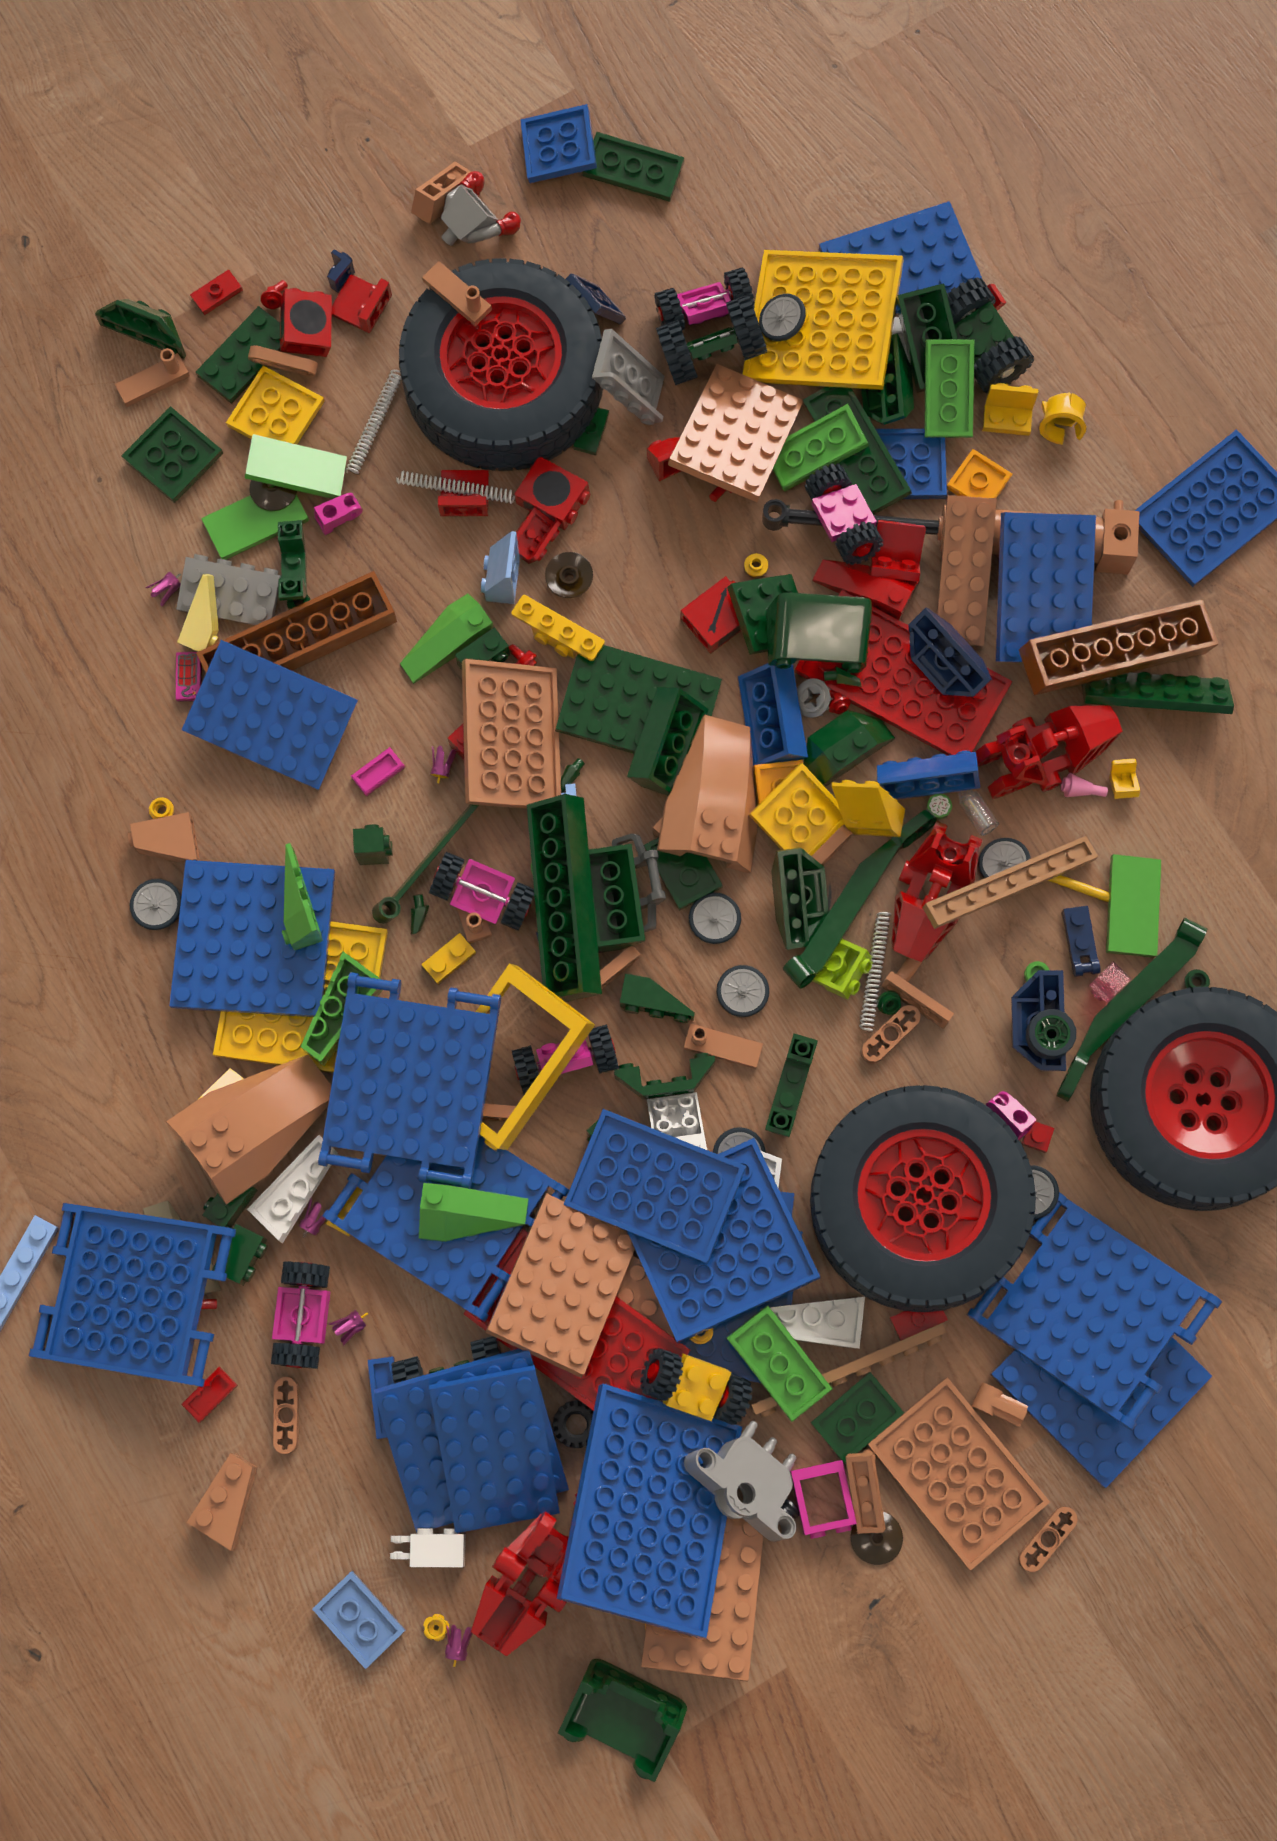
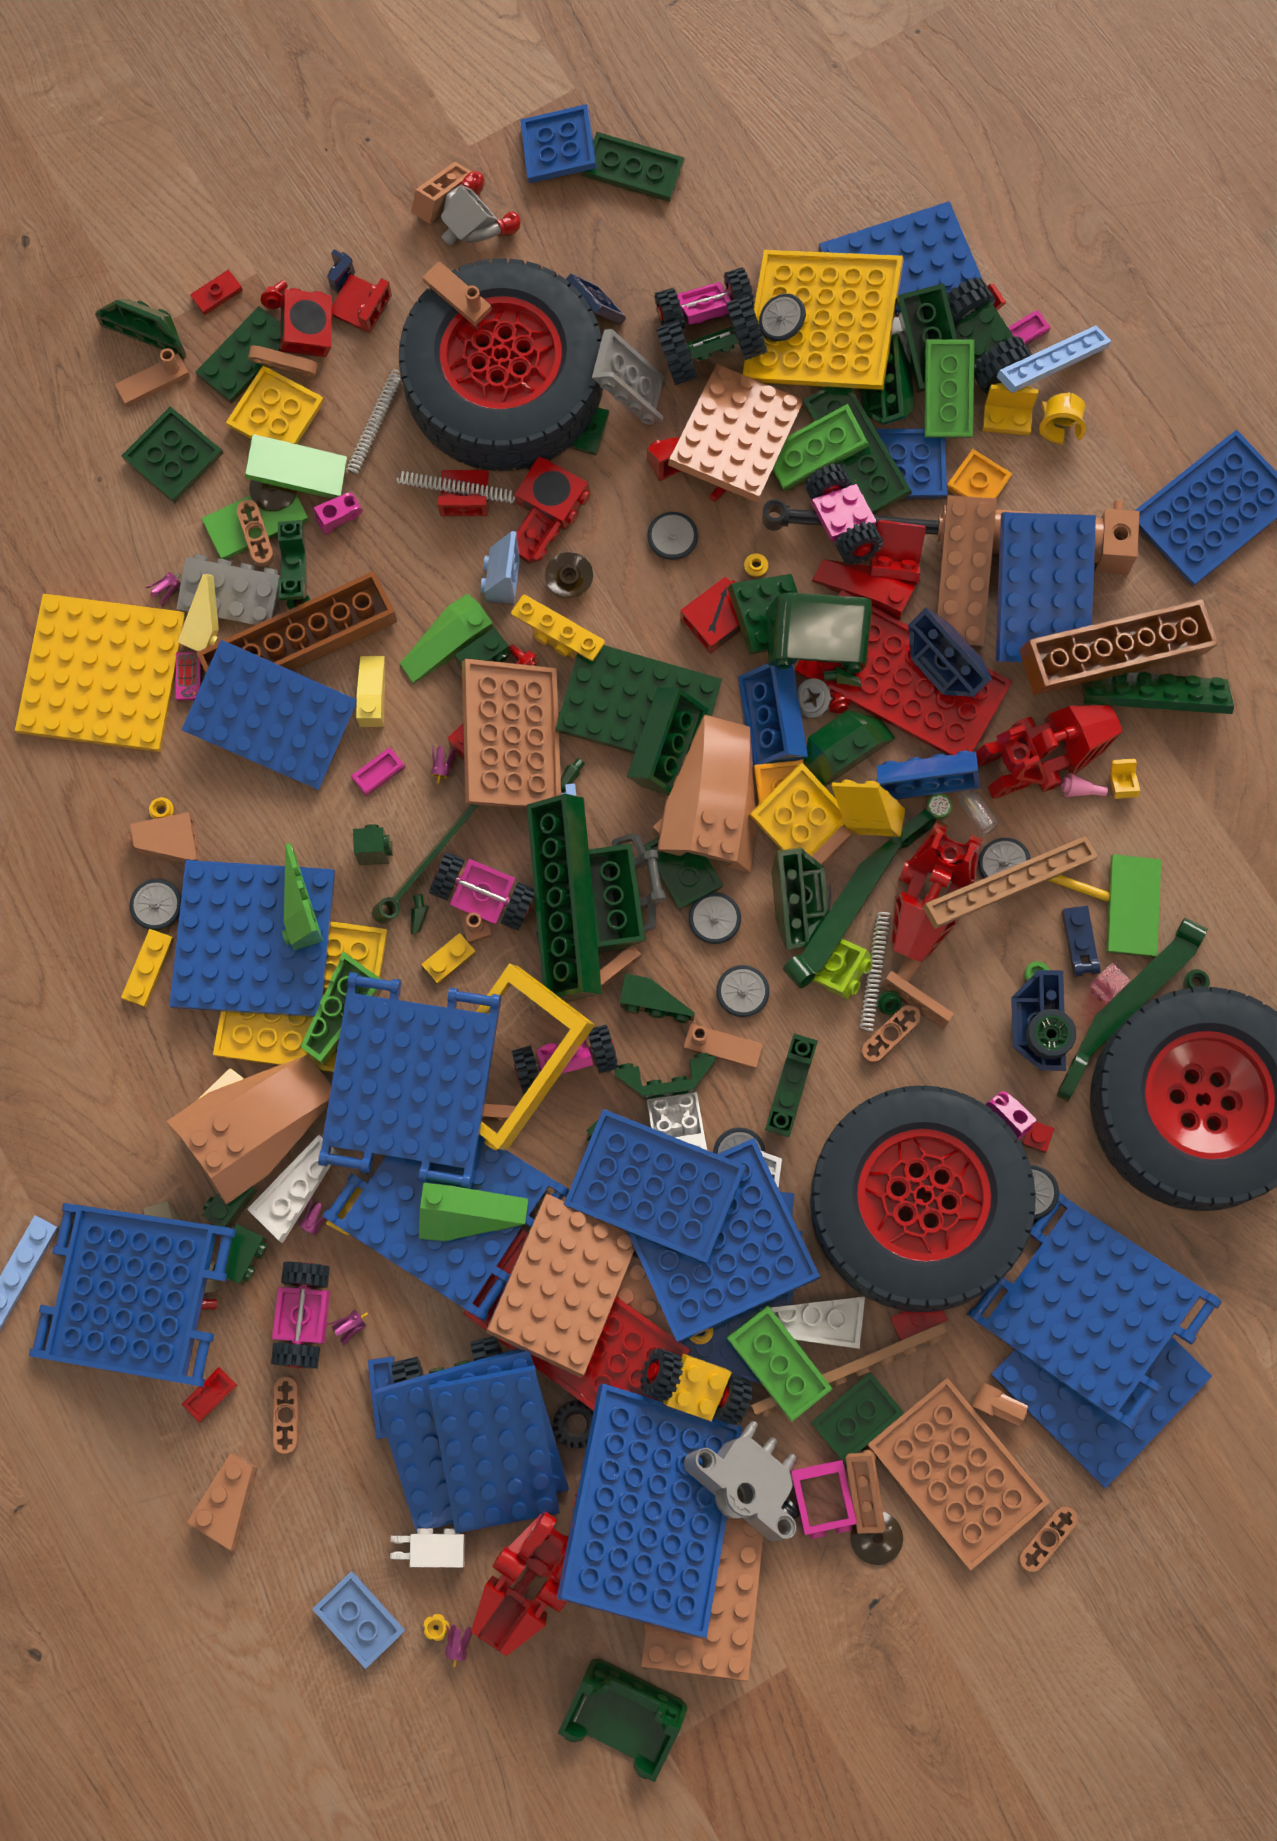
(100, 673): none -> yellow plate
(147, 968): none -> yellow plate
(263, 539): none -> nougat beam
(371, 691): none -> light yellow slope
(672, 535): none -> light grey wheel
(1030, 327): none -> dark pink tile
(1053, 359): none -> light blue plate

